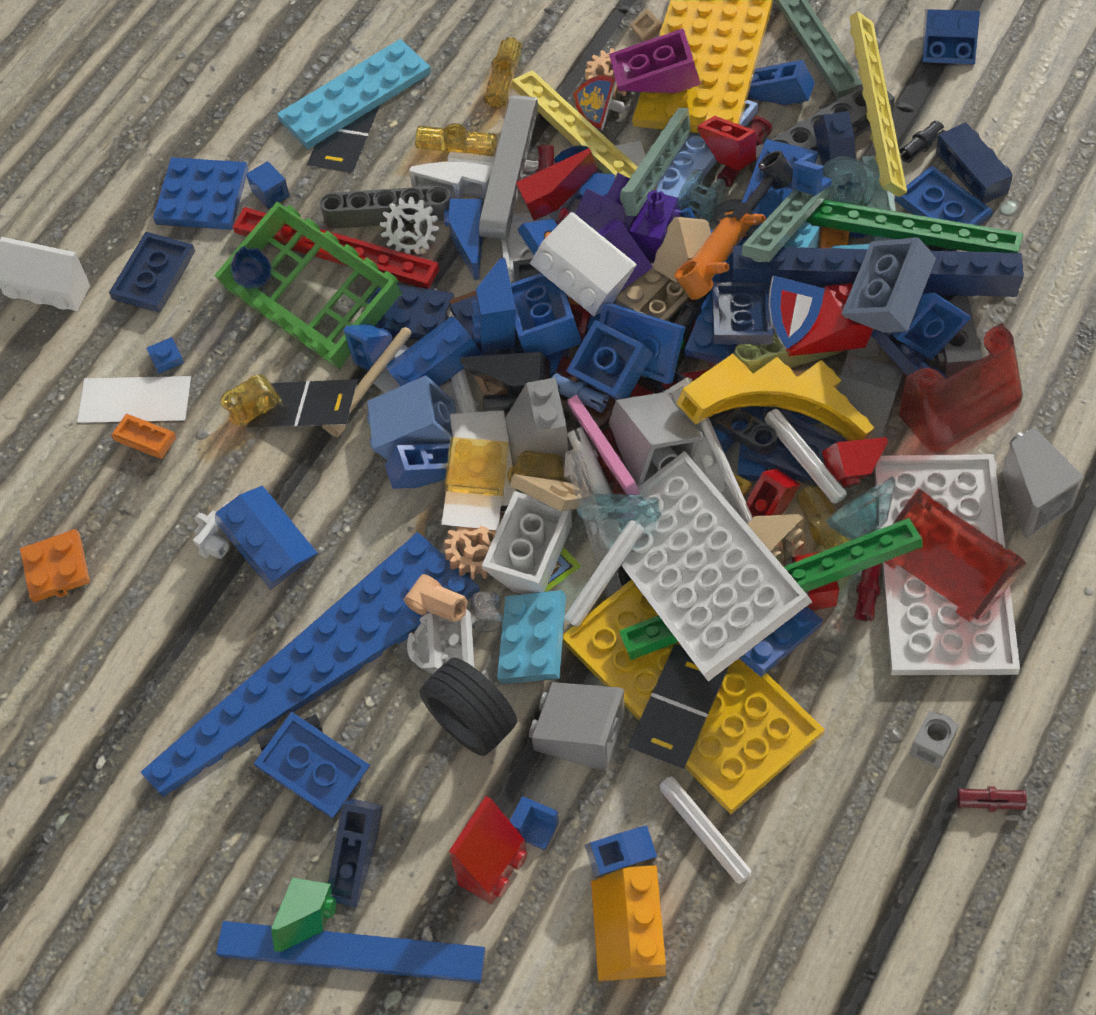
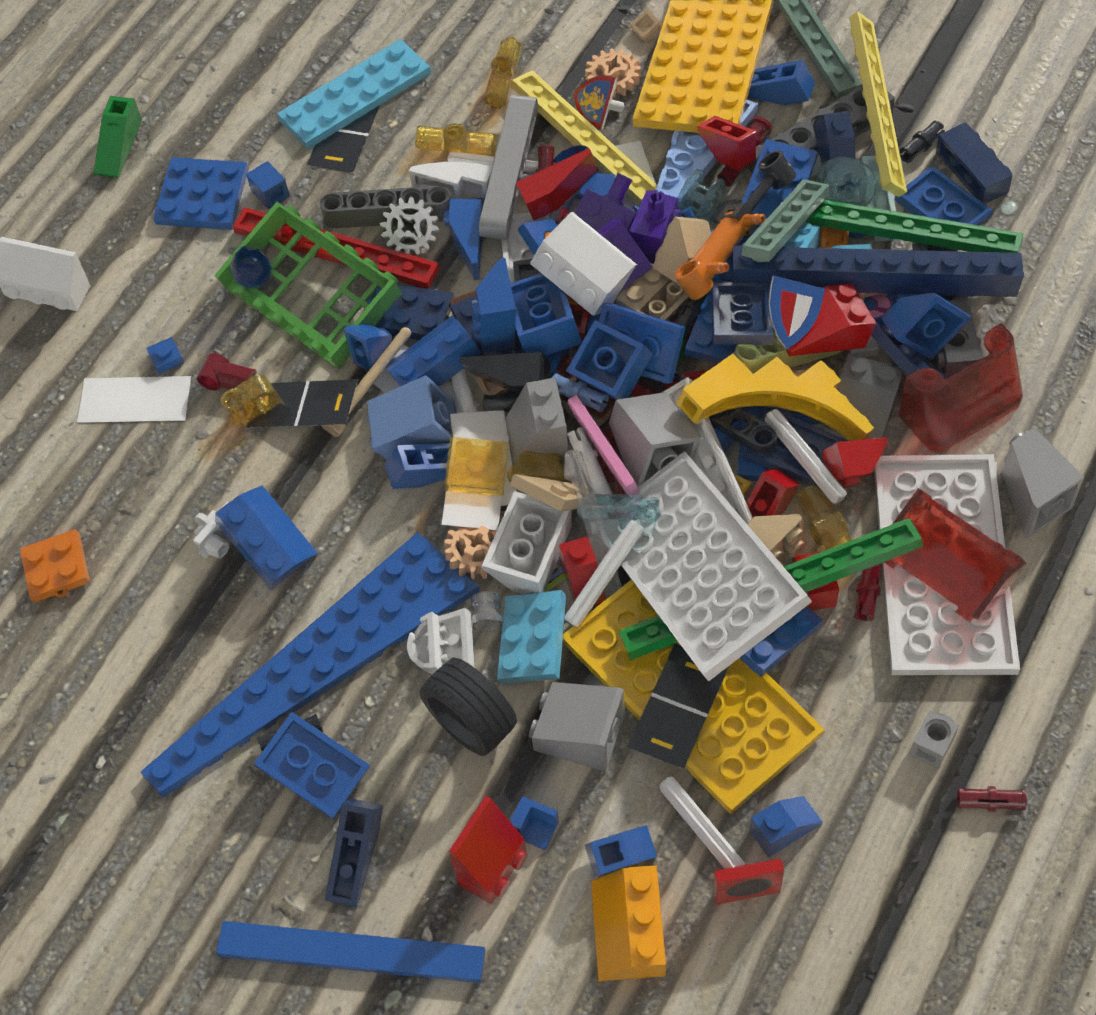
(116, 135): none -> green slope
(143, 436): orange plate -> none
(152, 272): dark blue plate -> none
(219, 372): none -> dark red piece
(302, 913): slope -> none
(431, 597): light nougat piece -> none
(578, 566): none -> red slope
(656, 65): magenta slope -> none
(656, 162): sand green plate -> none
(748, 881): none -> red tile
(783, 824): none -> blue slope
(809, 176): blue panel -> none
(865, 512): clear light blue slope -> none
(890, 284): sand blue slope -> none
(950, 36): blue slope -> none

